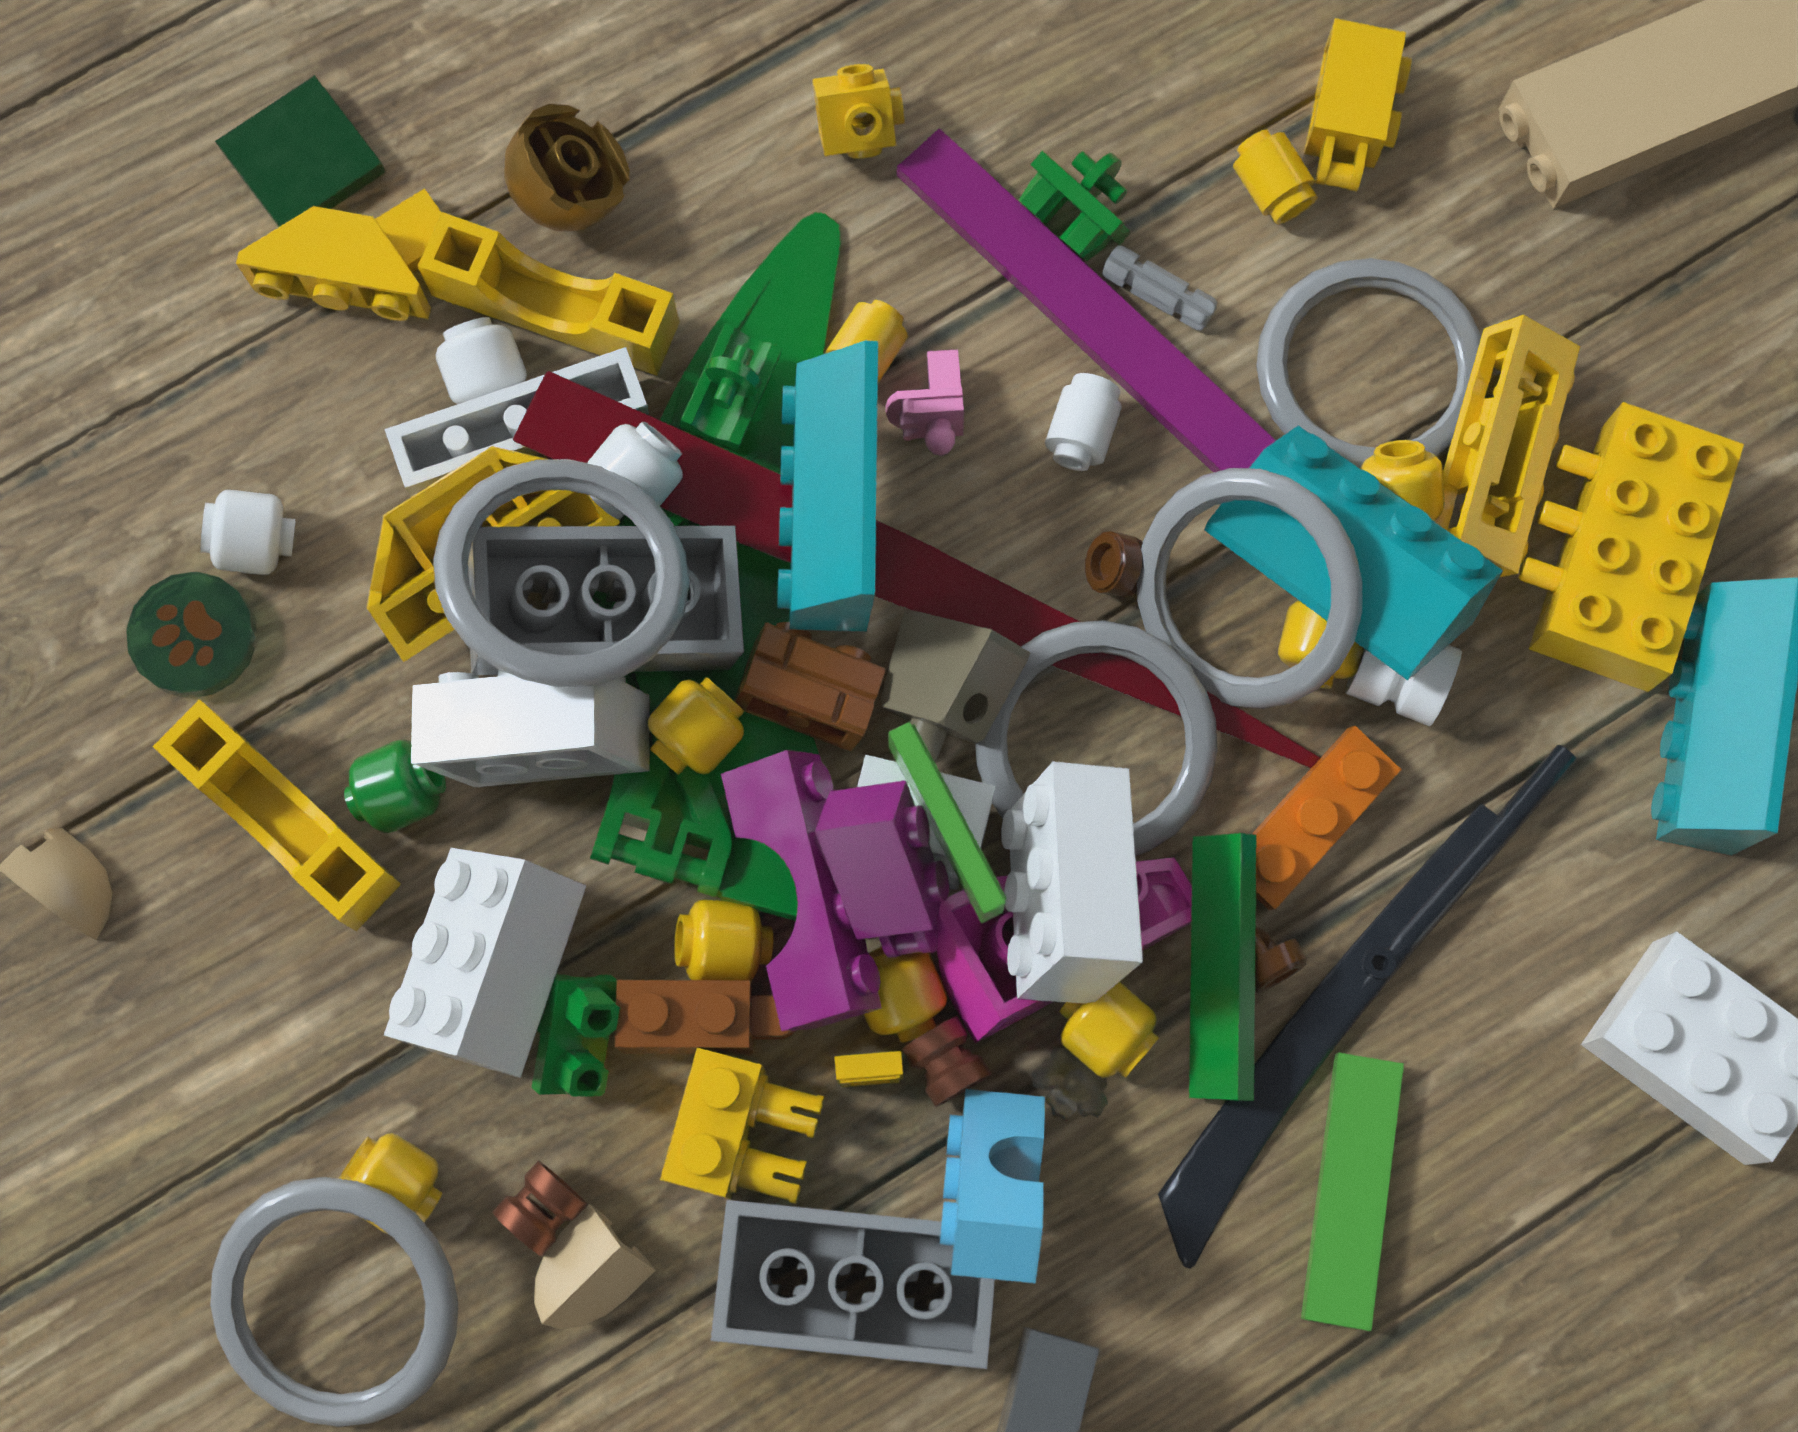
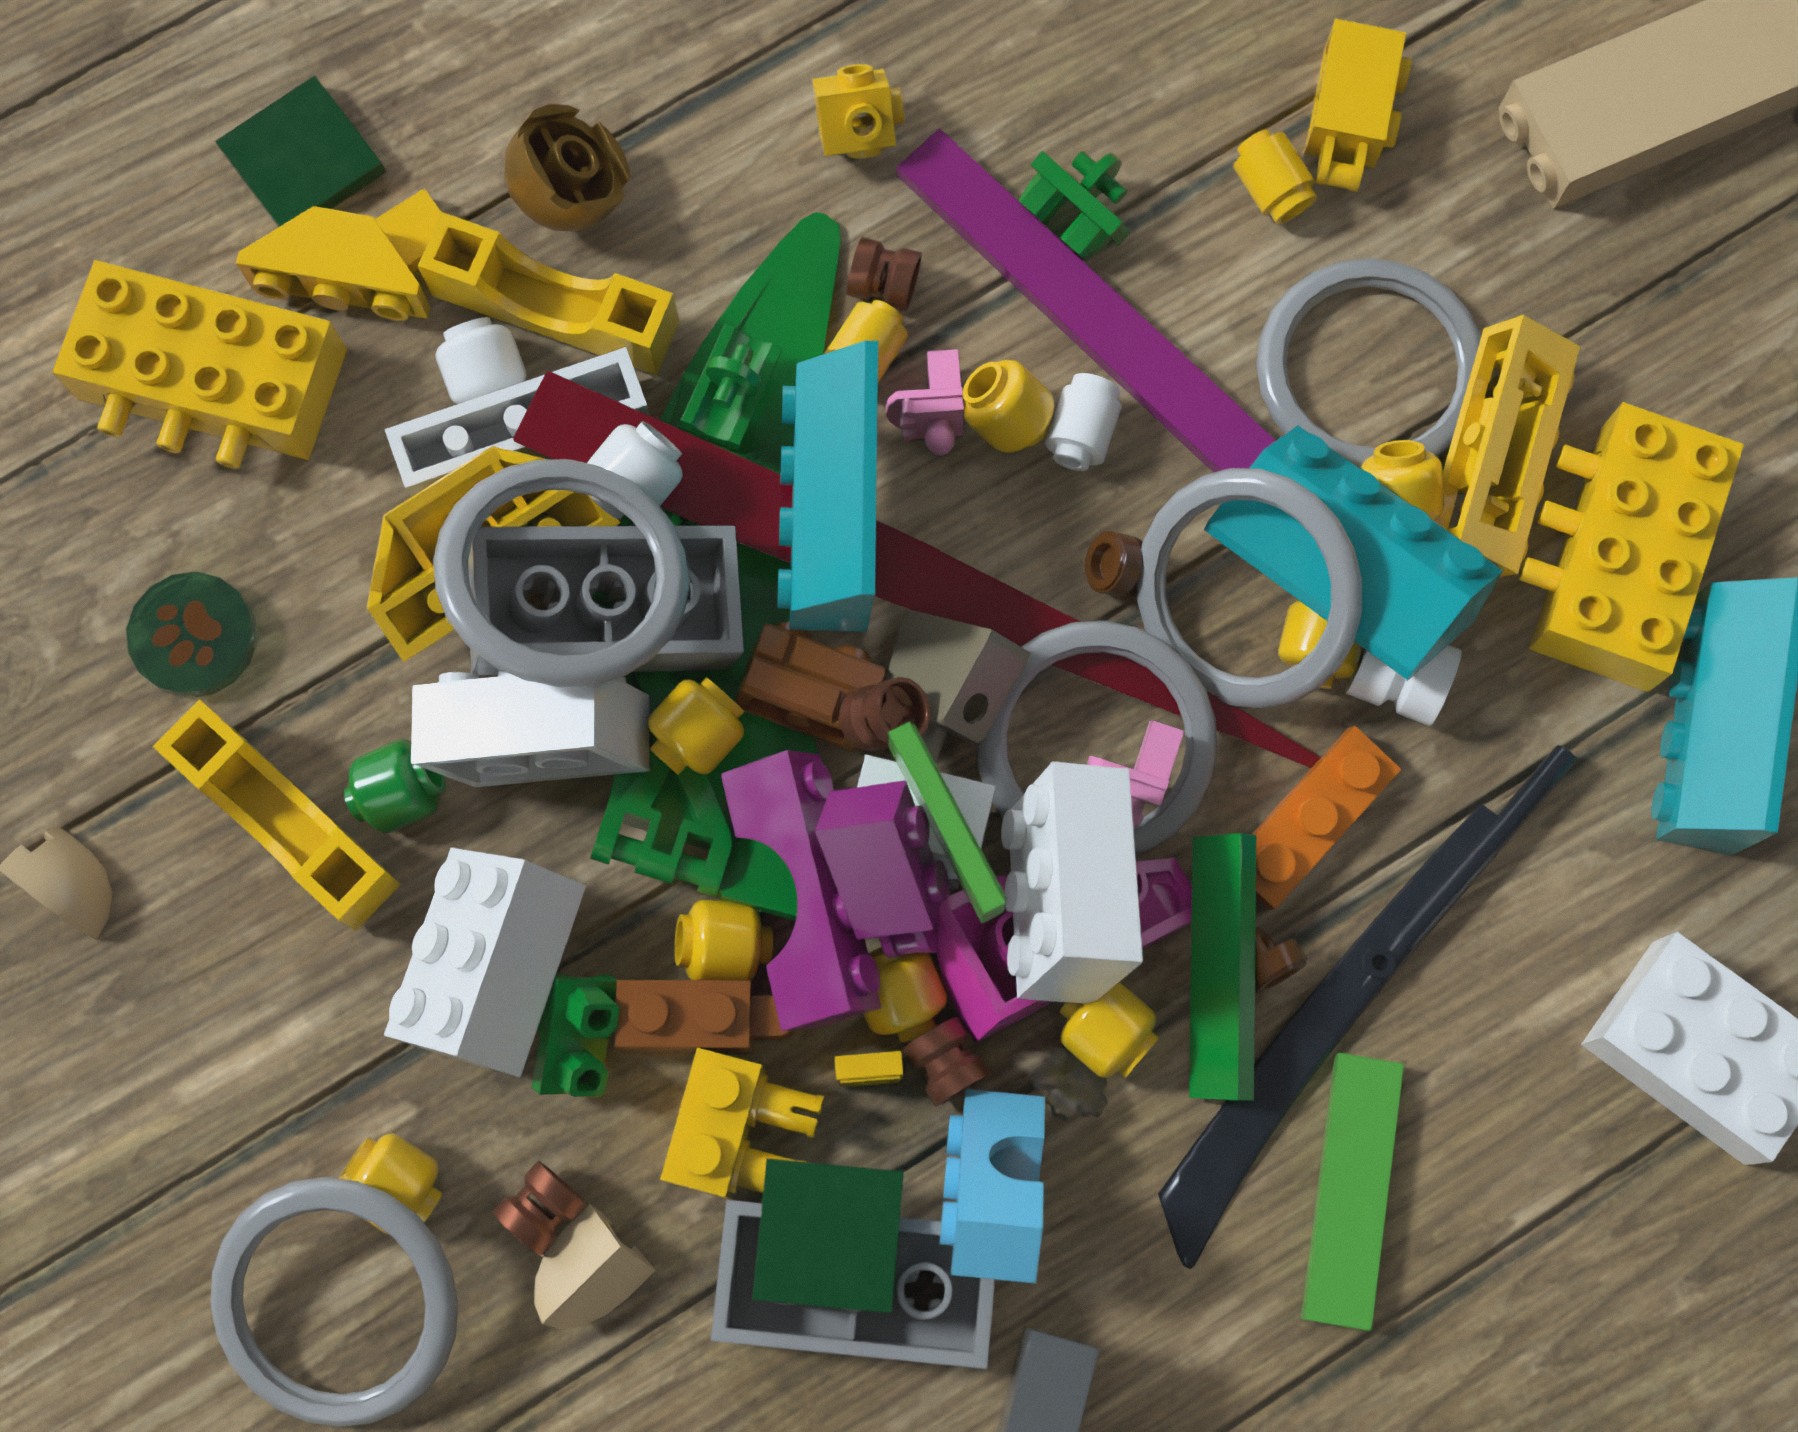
(199, 363): none -> yellow piece
(246, 532): white head -> none
(828, 1235): none -> dark green tile
(871, 269): none -> copper wheel
(877, 709): none -> copper wheel
(1007, 405): none -> yellow head
(1152, 767): none -> bright pink piece
(1159, 288): light grey axle -> none

